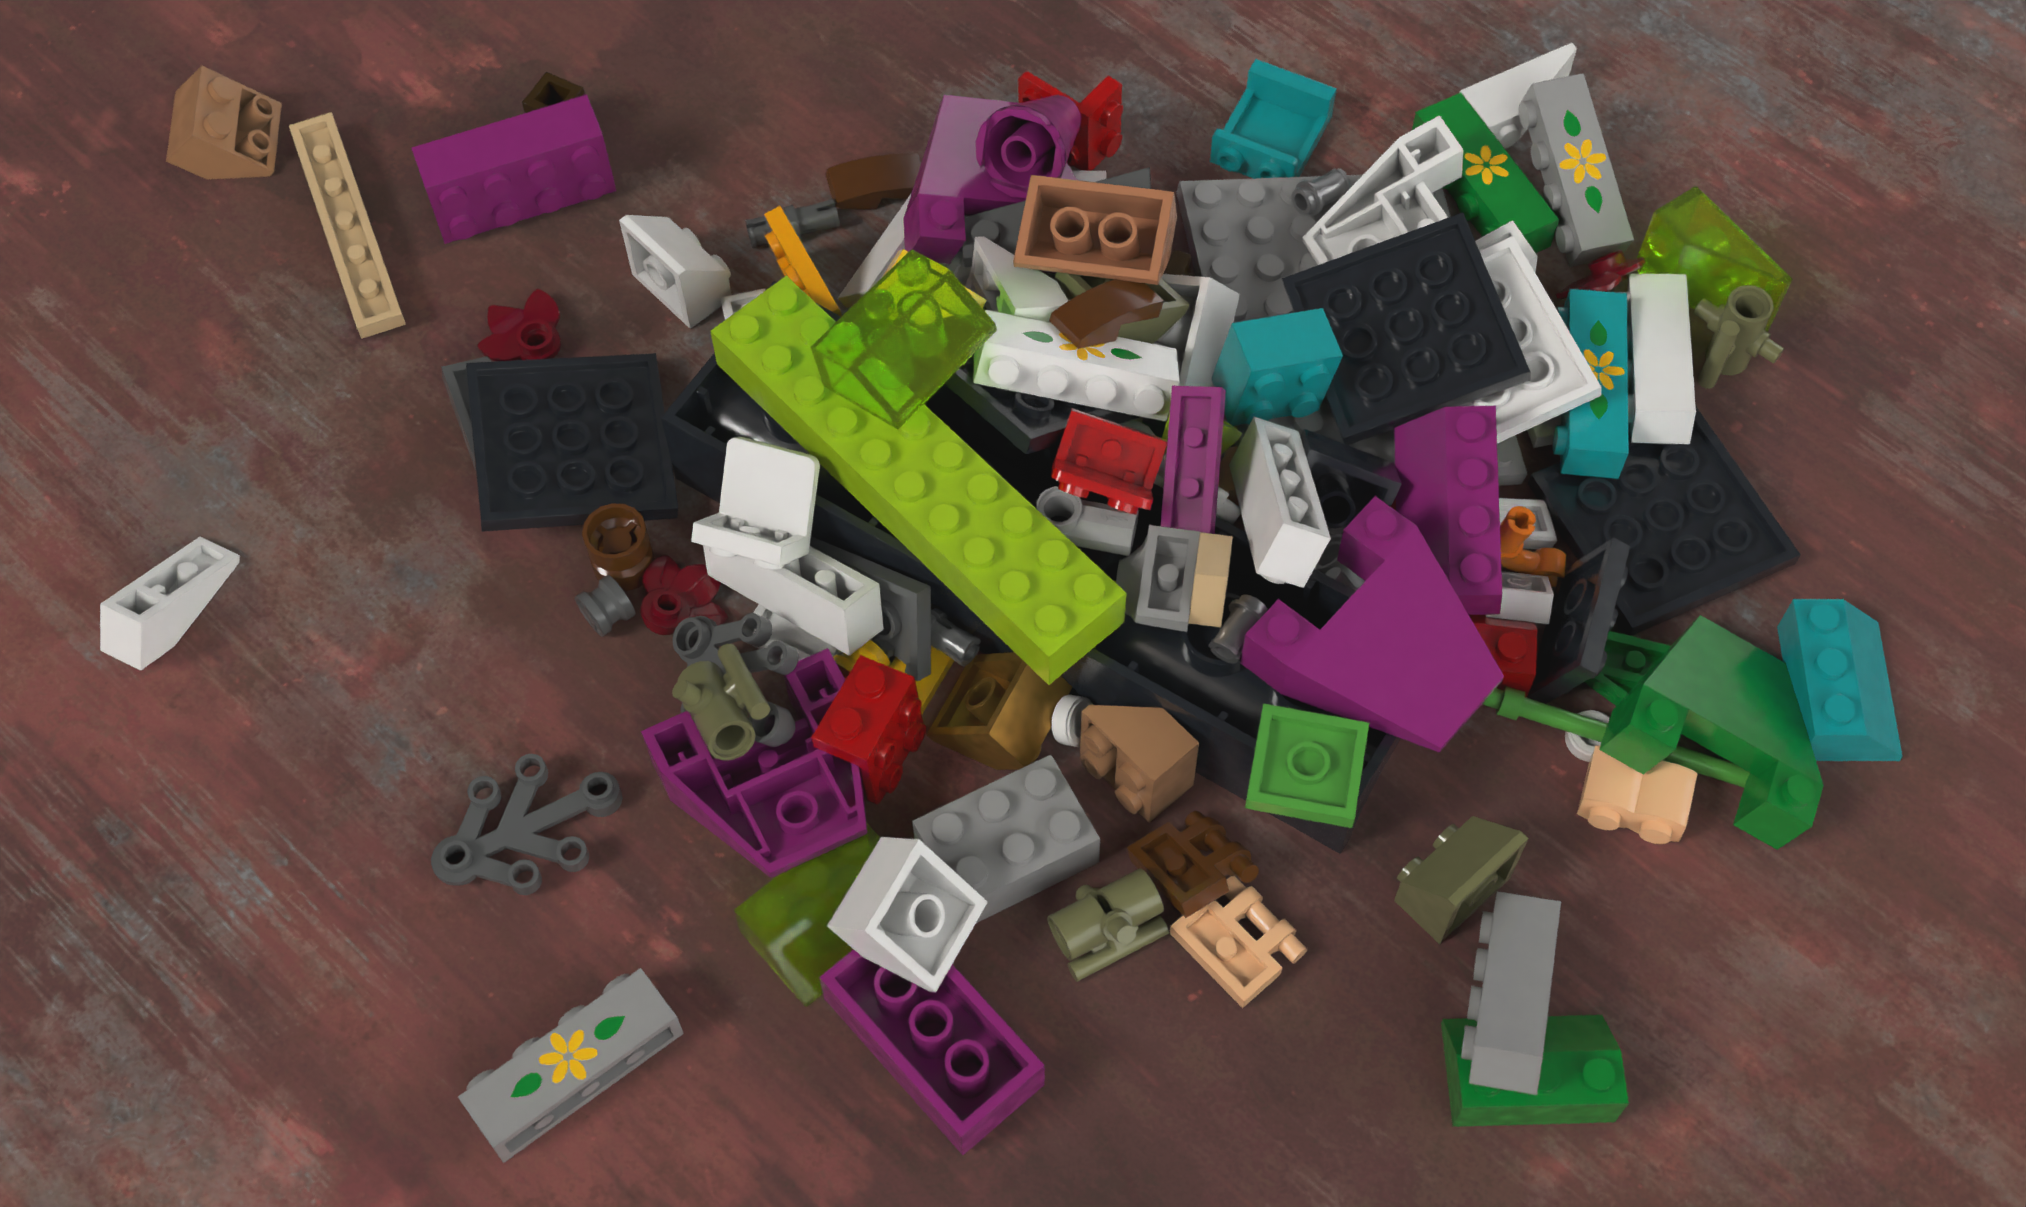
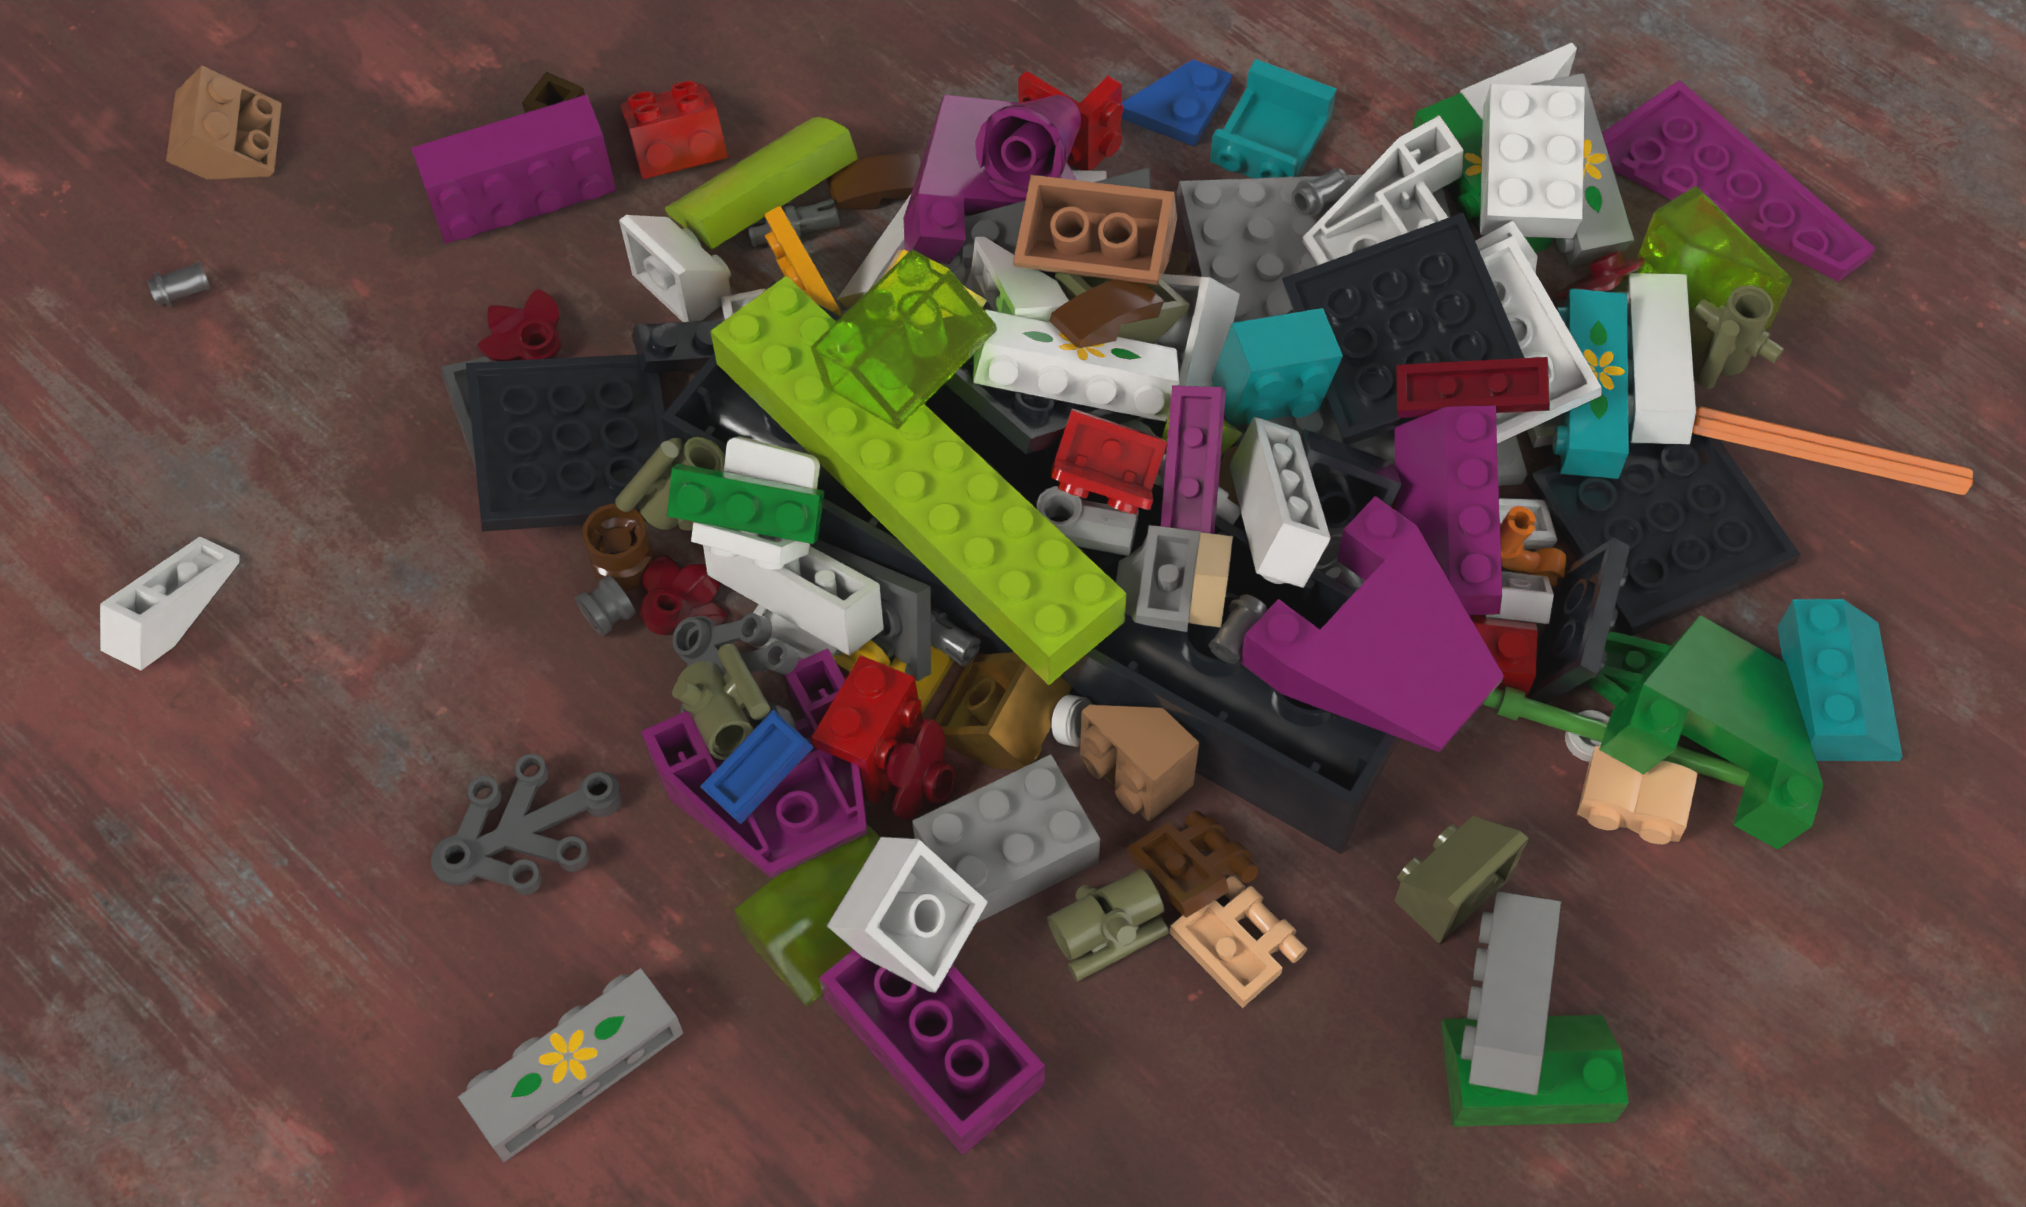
(178, 284): none -> flat silver pin
(347, 226): tan plate -> none
(652, 481): none -> olive pin
(674, 129): none -> red bracket
(674, 345): none -> black plate
(745, 503): none -> green plate
(757, 766): none -> blue tile
(764, 181): none -> lime slope
(920, 771): none -> dark red plate
(1180, 102): none -> blue wing
(1307, 765): bright green plate -> none
(1507, 383): none -> dark red plate
(1533, 159): none -> white brick
(1685, 143): none -> magenta wing
(1832, 451): none -> orange axle

